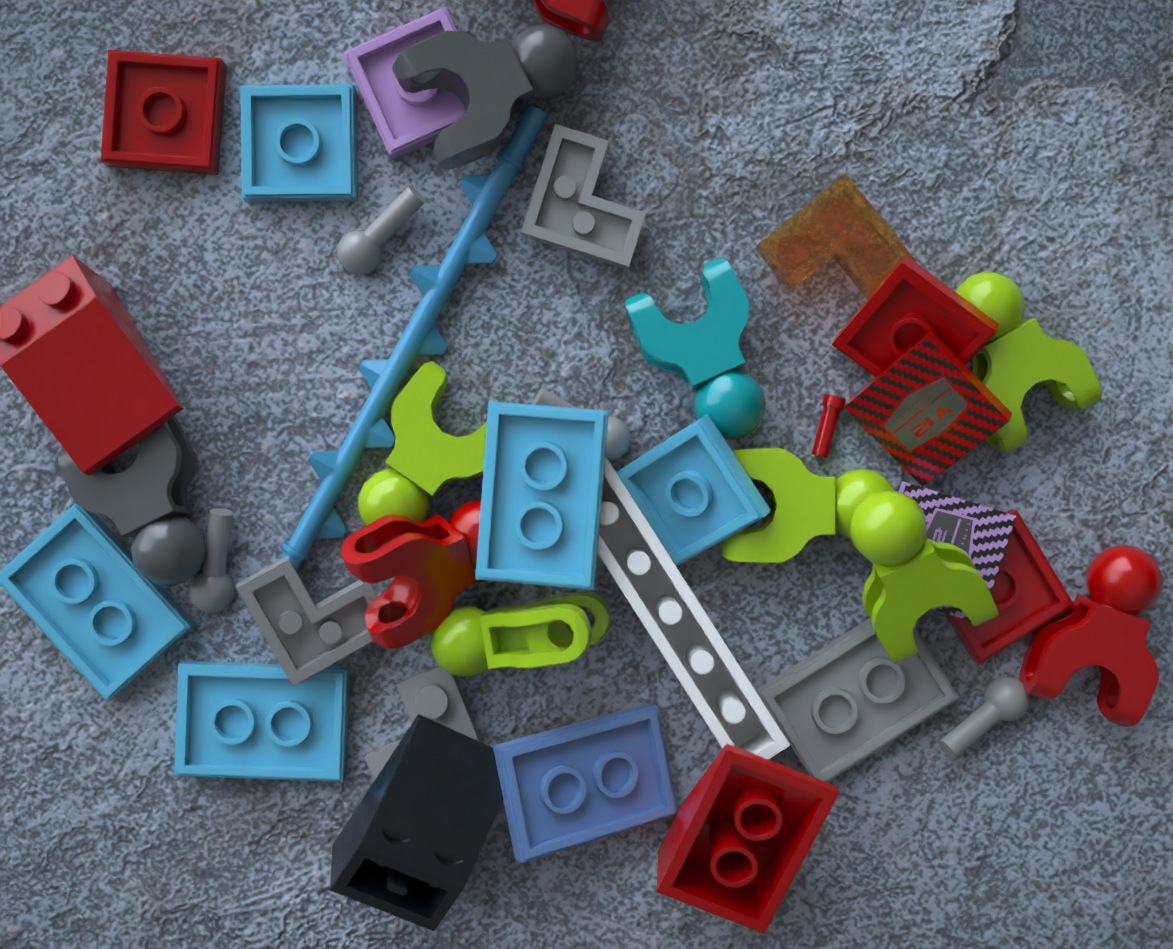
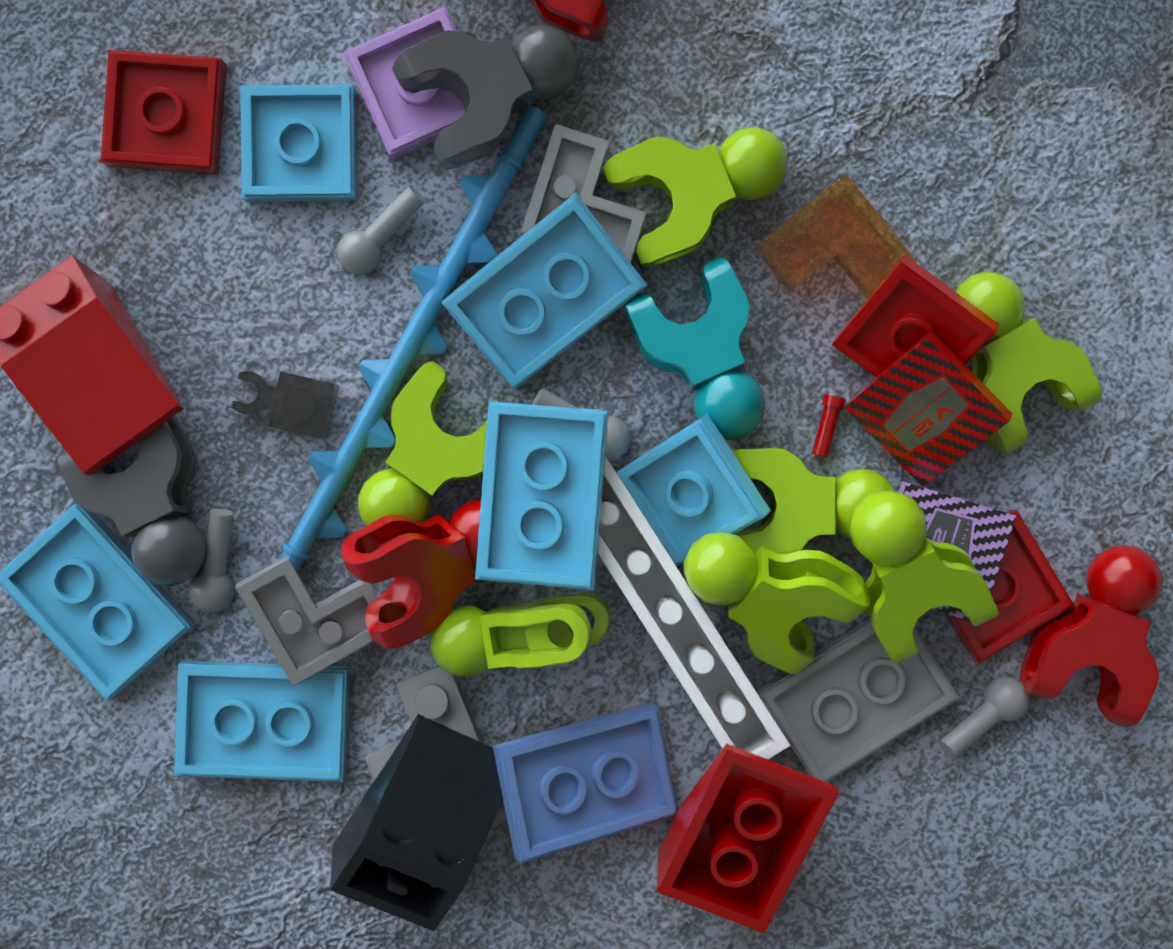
(295, 404): none -> clear smoke plate
(544, 292): none -> medium azure tile
(698, 183): none -> lime piece
(774, 594): none -> lime piece

